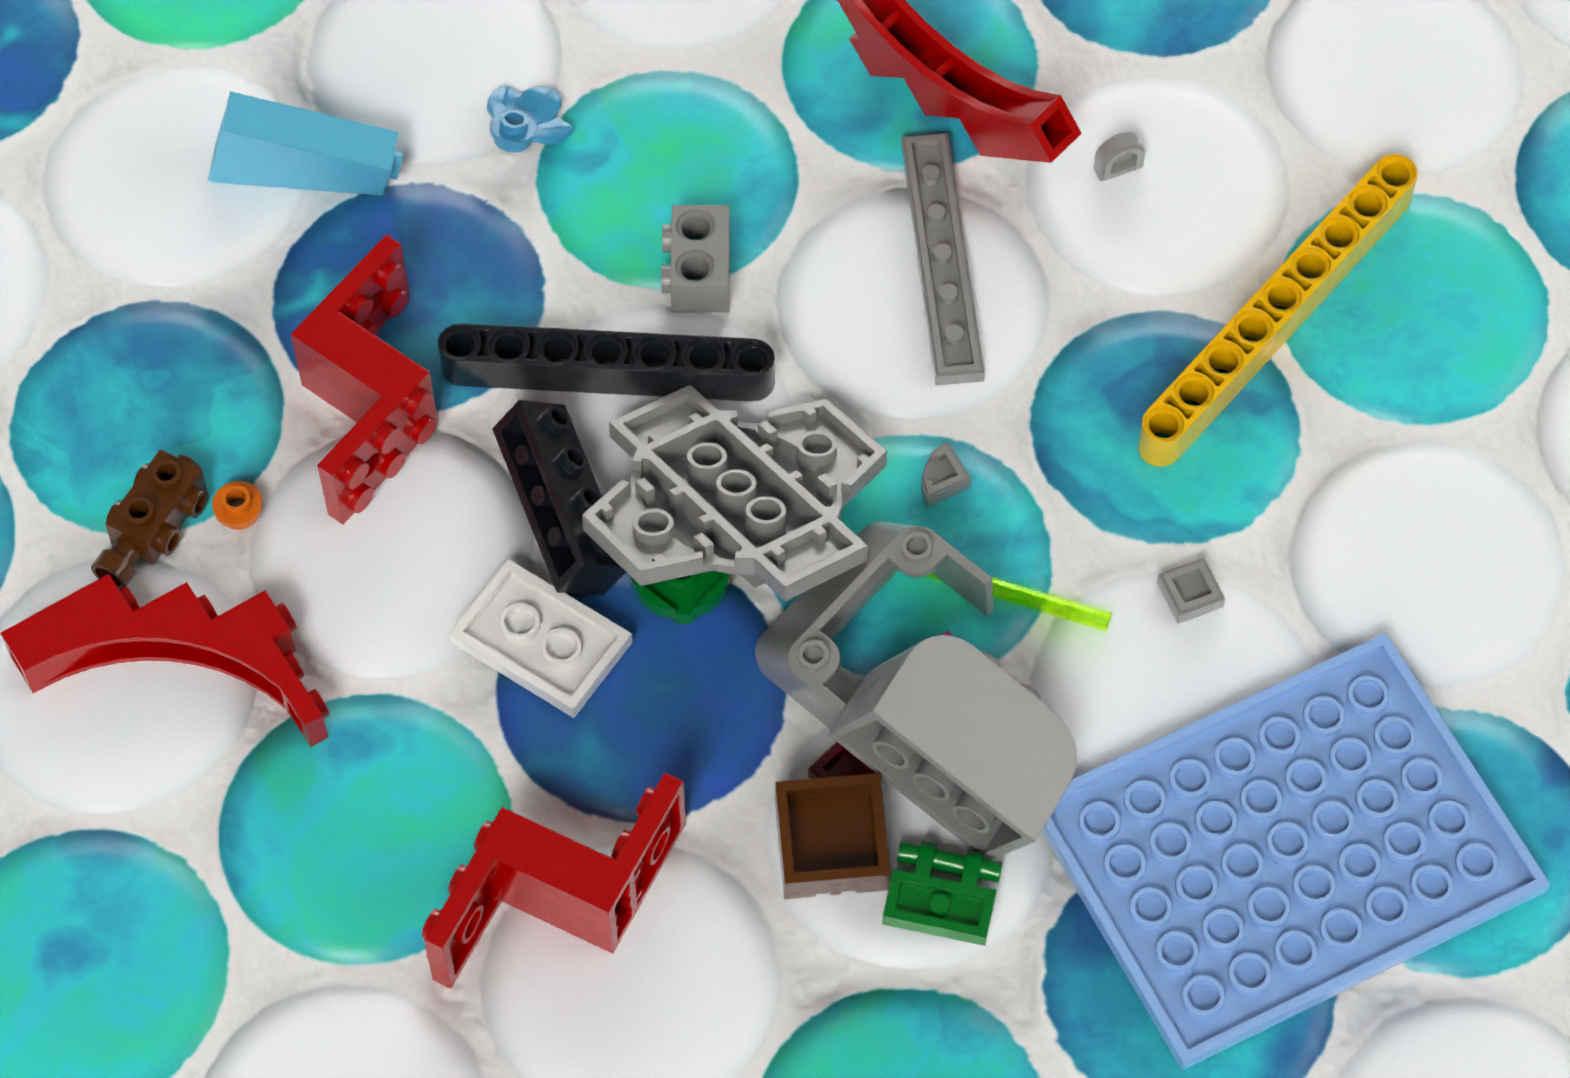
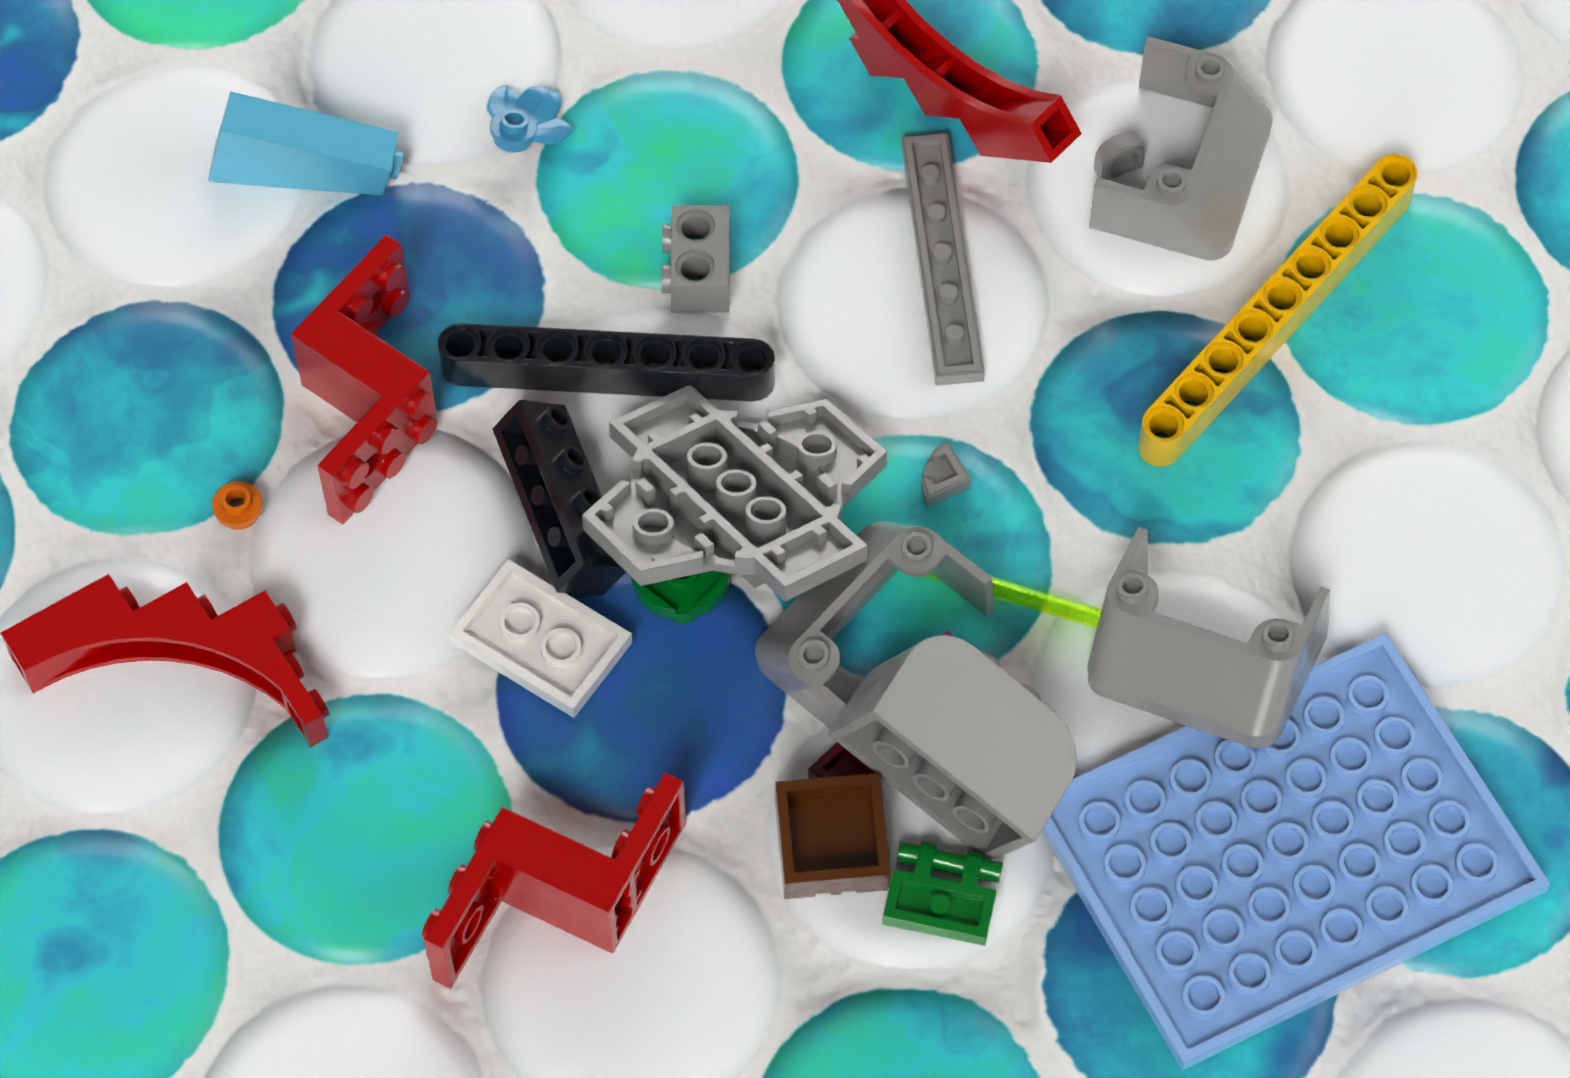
(169, 493): reddish brown brick -> none
(1191, 590): light grey tile -> none
(1194, 673): none -> light grey windscreen
(1199, 207): none -> light grey windscreen

